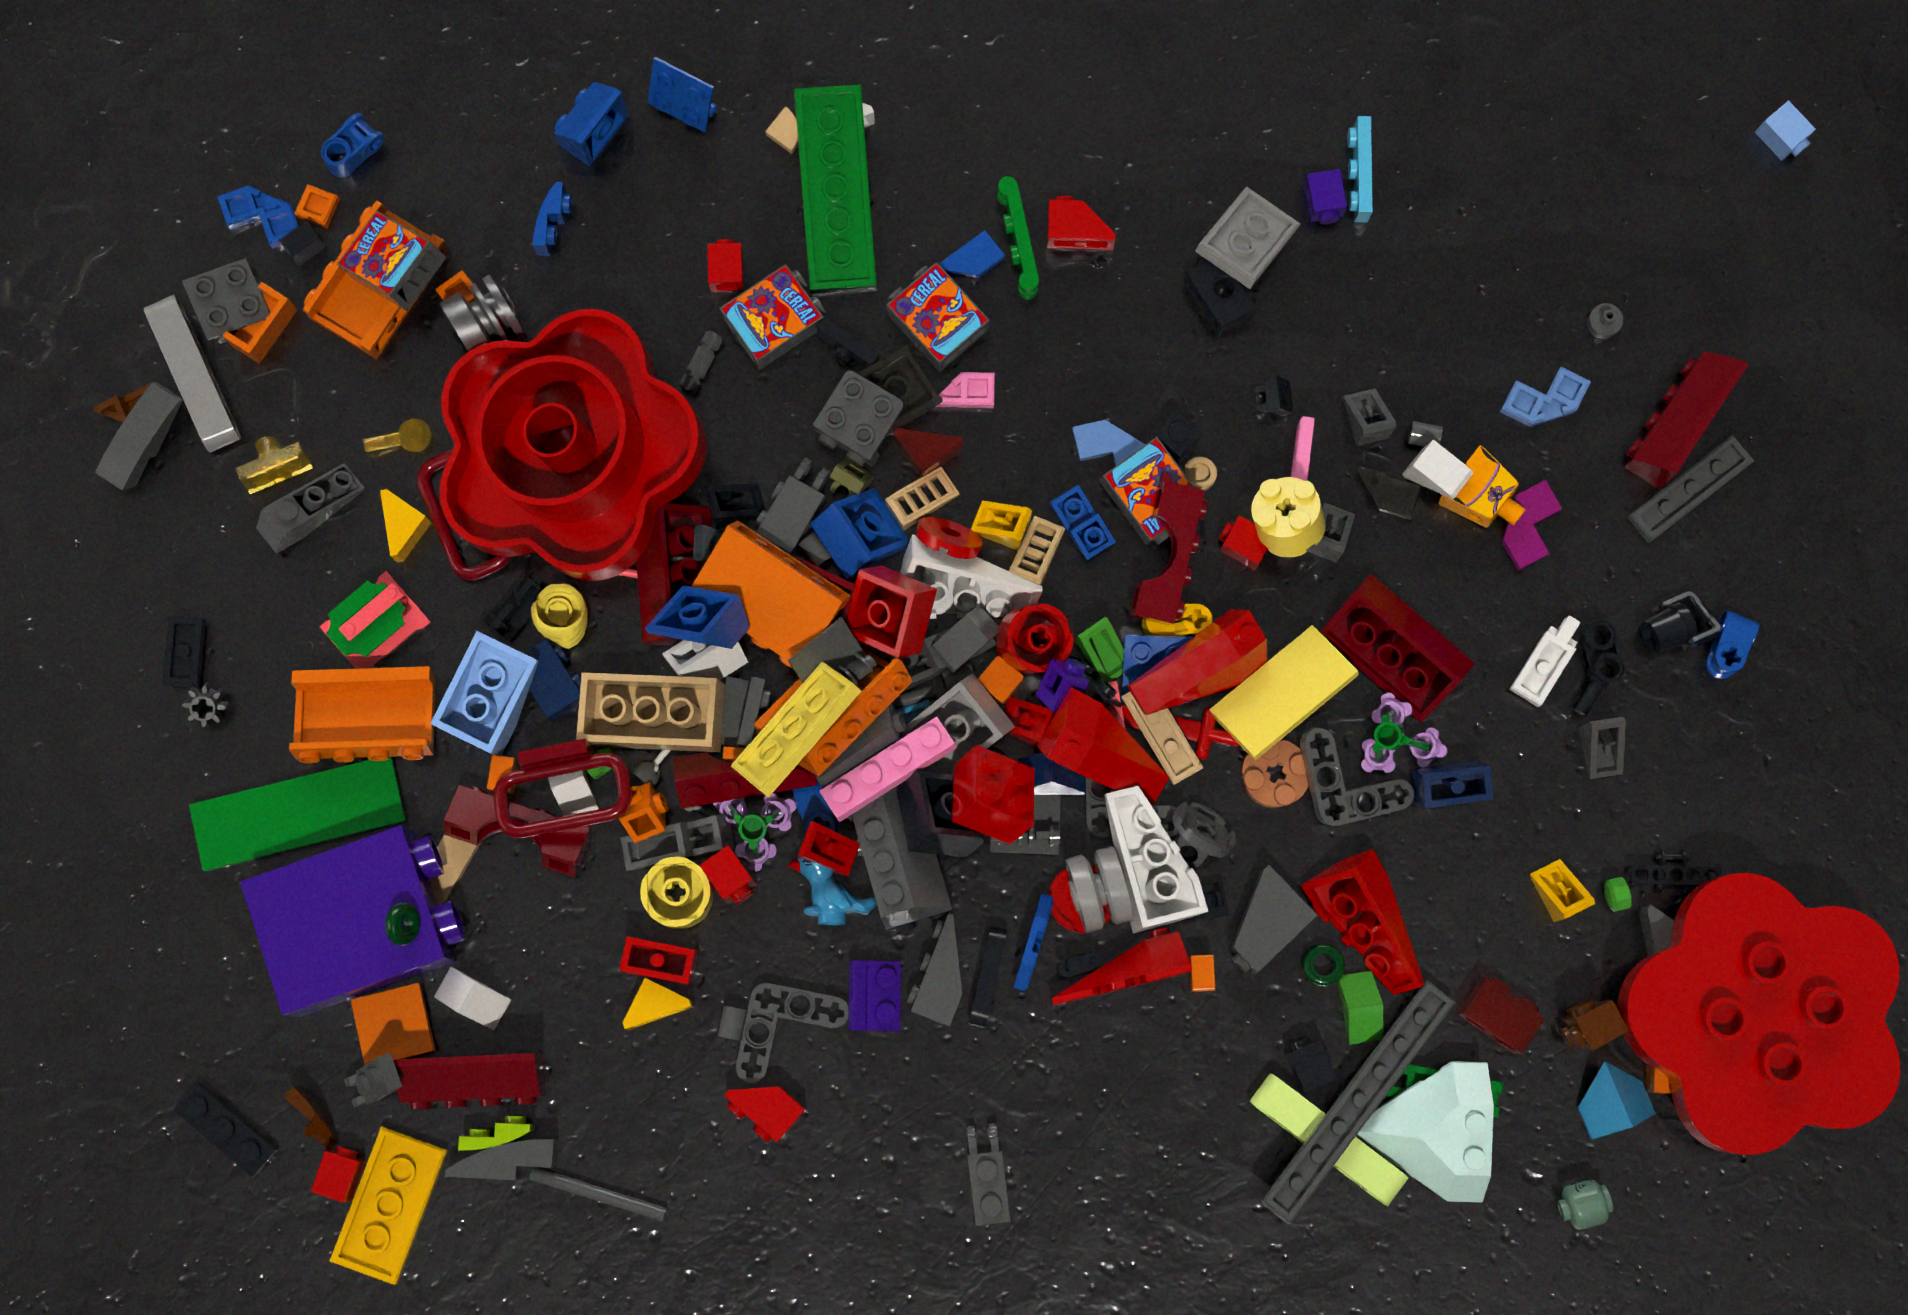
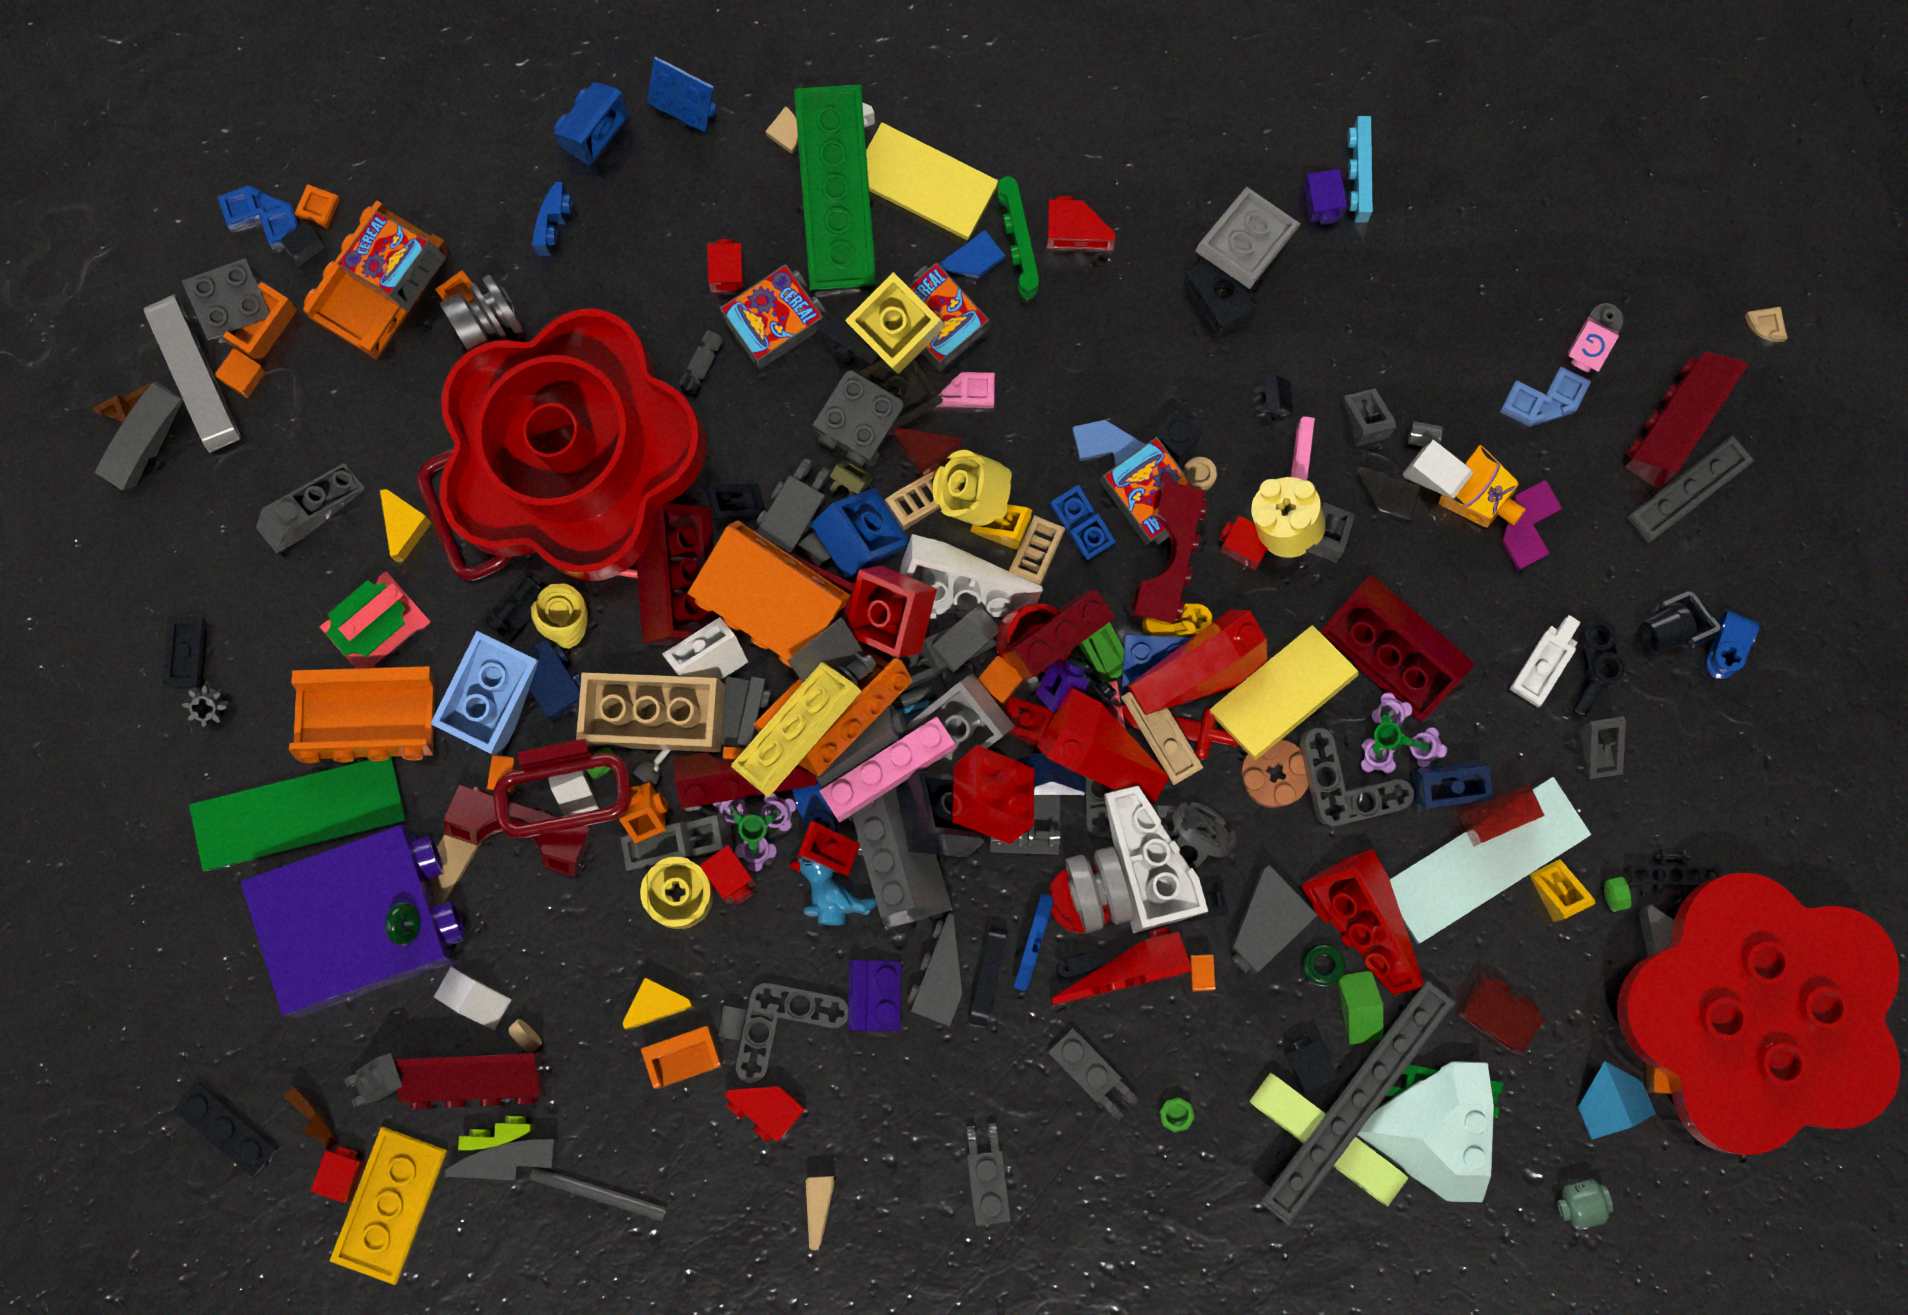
(240, 373): none -> orange piece
(273, 465): clear yellow tile -> none
(356, 141): blue piece -> none
(393, 1023): orange tile -> none
(412, 435): clear yellow plate -> none
(524, 1036): none -> tan tile
(659, 961): red brick -> none
(681, 1057): none -> orange panel
(702, 617): blue slope -> none
(705, 541): clear light blue tile -> none
(818, 1196): none -> tan slope
(895, 323): none -> light yellow brick
(927, 181): none -> light yellow tile
(943, 533): red tile -> none
(972, 488): none -> light yellow brick
(1060, 635): none -> dark red arch
(1090, 1071): none -> dark grey hinge
(1176, 1114): none -> bright green tile
(1465, 876): none -> light aqua tile
(1501, 815): none -> clear red brick
(1592, 345): none -> bright pink brick
(1592, 1025): reddish brown brick -> none
(1767, 324): none -> tan tile
(1786, 131): light blue brick -> none

